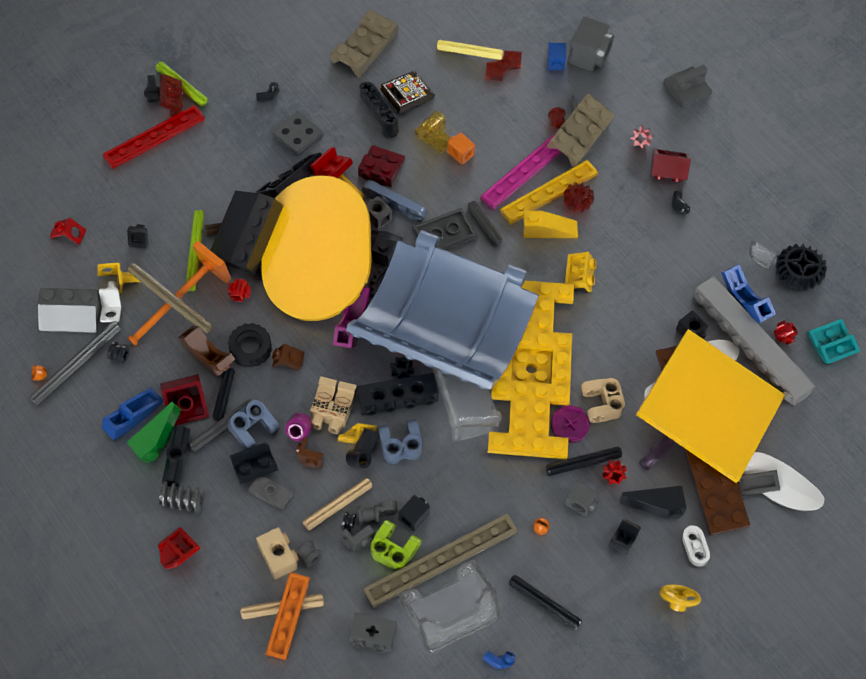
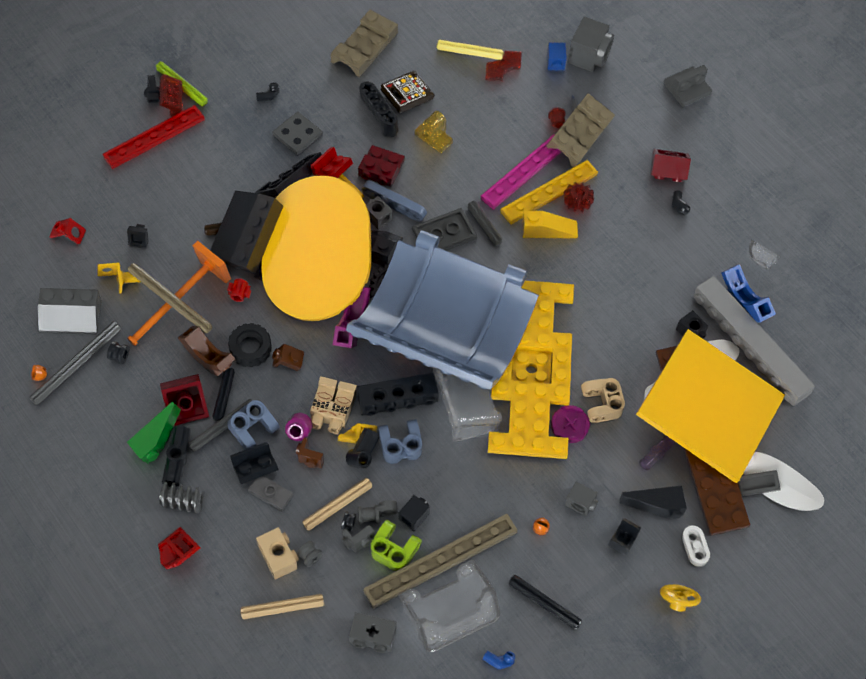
(110, 302): white bracket -> none
(131, 413): blue slope -> none
(193, 261): lime axle -> none
(287, 616): orange tile -> none
(401, 367): black gear -> none
(461, 148): orange brick -> none
(581, 270): yellow bracket -> none
(583, 461): black axle -> none
(618, 476): red gear -> none
(638, 140): gear -> none
(785, 332): red gear -> none
(810, 262): black gear -> none
(833, 341): teal slope -> none

